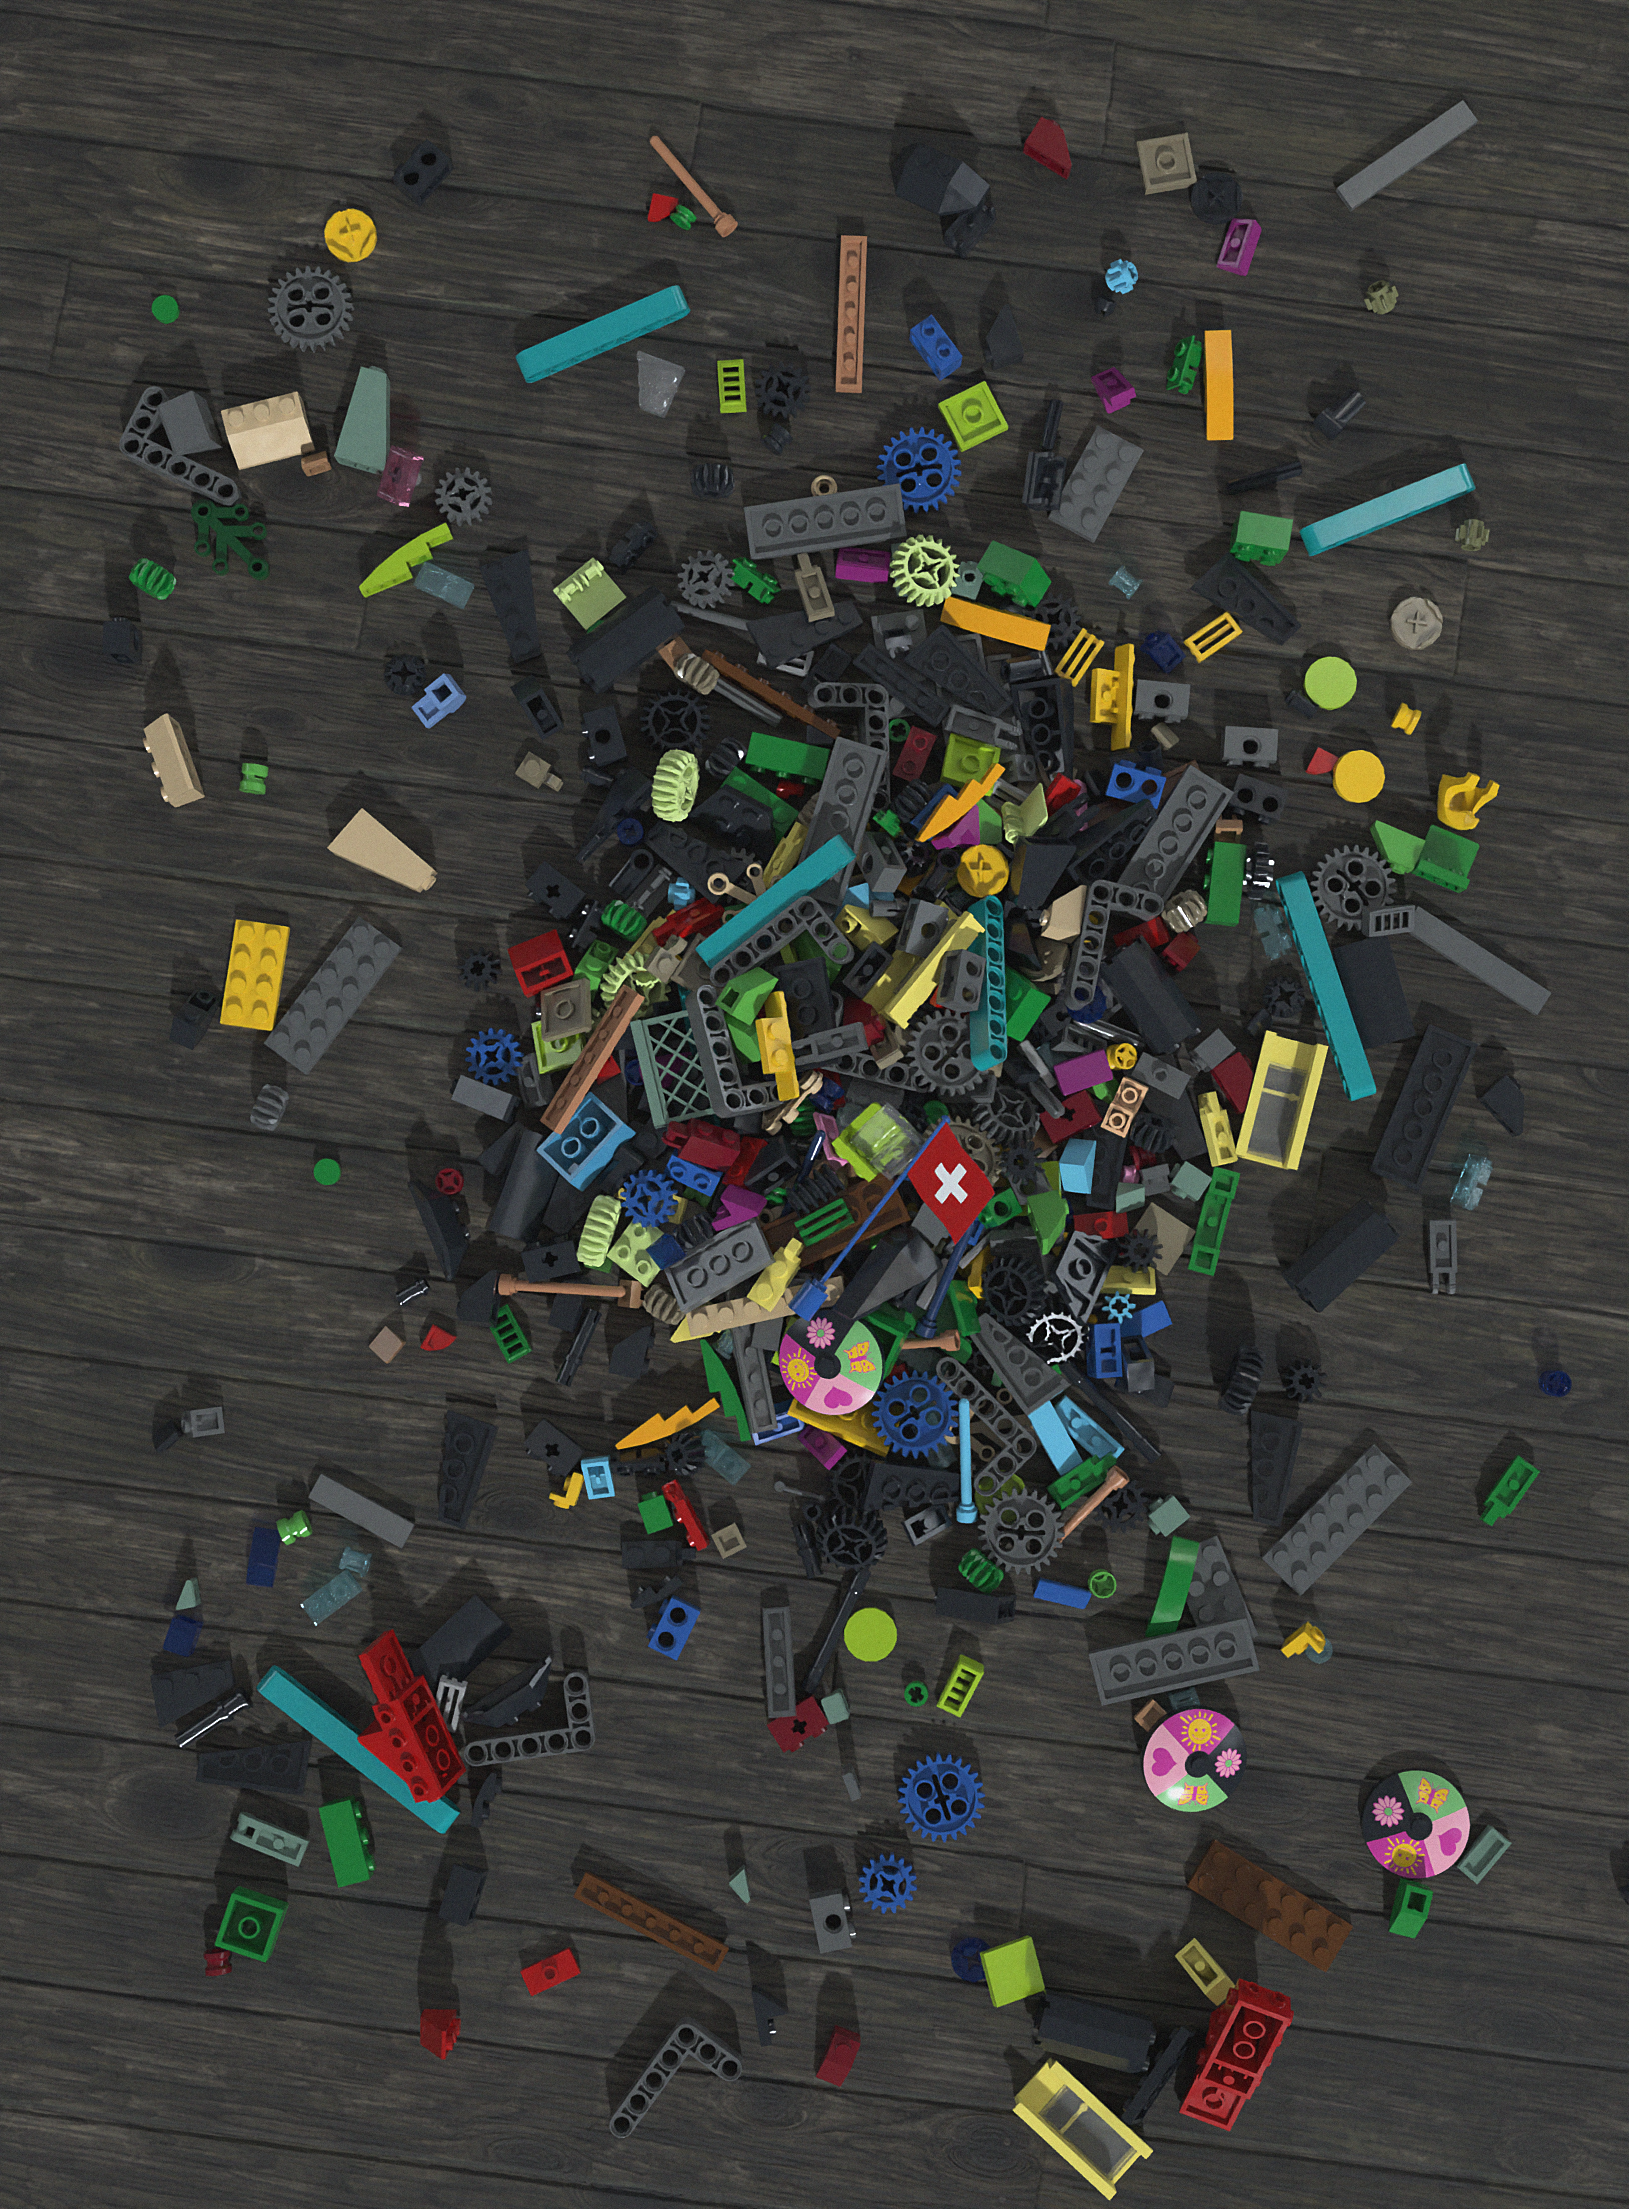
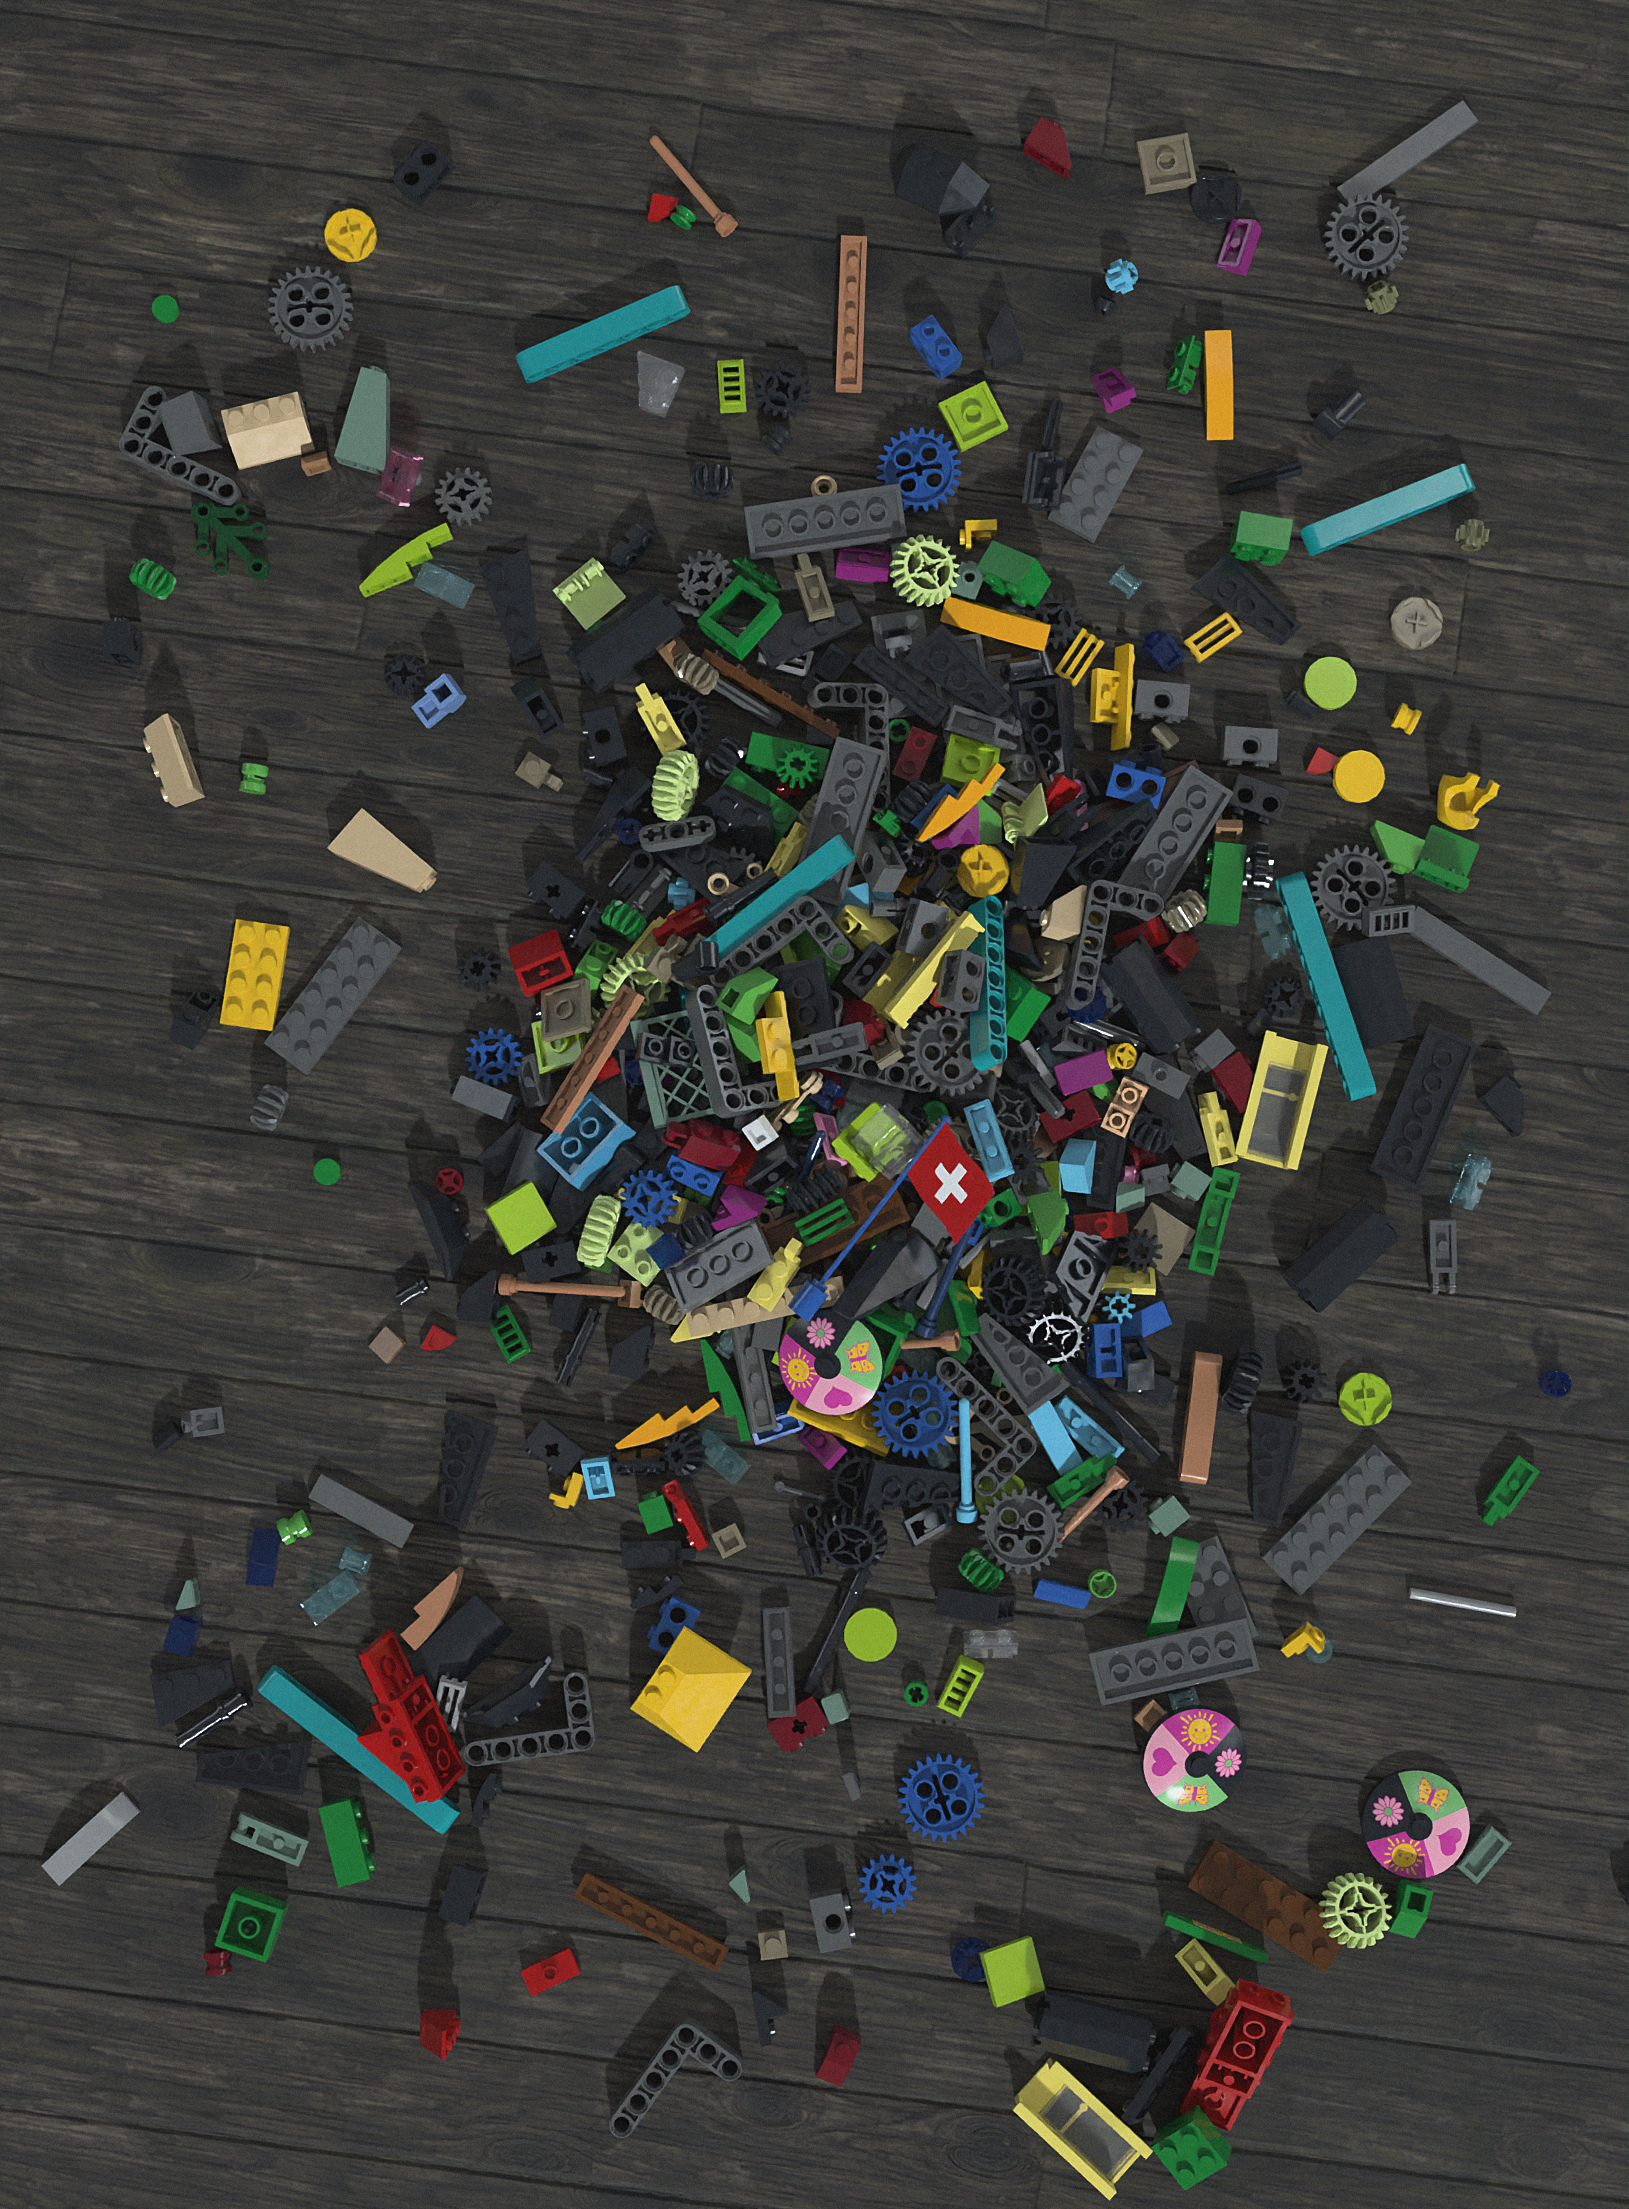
(90, 1838): none -> light grey slope
(433, 1609): none -> nougat slope
(520, 1217): none -> lime tile
(659, 721): none -> light yellow hinge
(665, 1051): none -> black slope
(668, 827): none -> dark grey beam
(691, 1689): none -> yellow slope
(699, 962): none -> black piece
(730, 902): none -> black pin
(755, 630): none -> green window
(760, 1132): none -> white plate
(773, 1943): none -> dark tan plate
(803, 758): none -> green gear
(981, 529): none -> yellow bracket
(989, 1140): none -> medium azure tile
(1002, 1642): none -> clear hinge
(1191, 2147): none -> green brick
(1200, 1417): none -> nougat beam
(1215, 1937): none -> green tile
(1350, 220): none -> dark grey gear
(1353, 1899): none -> yellowish green gear
(1364, 1399): none -> lime tile
(1462, 1602): none -> light grey bar

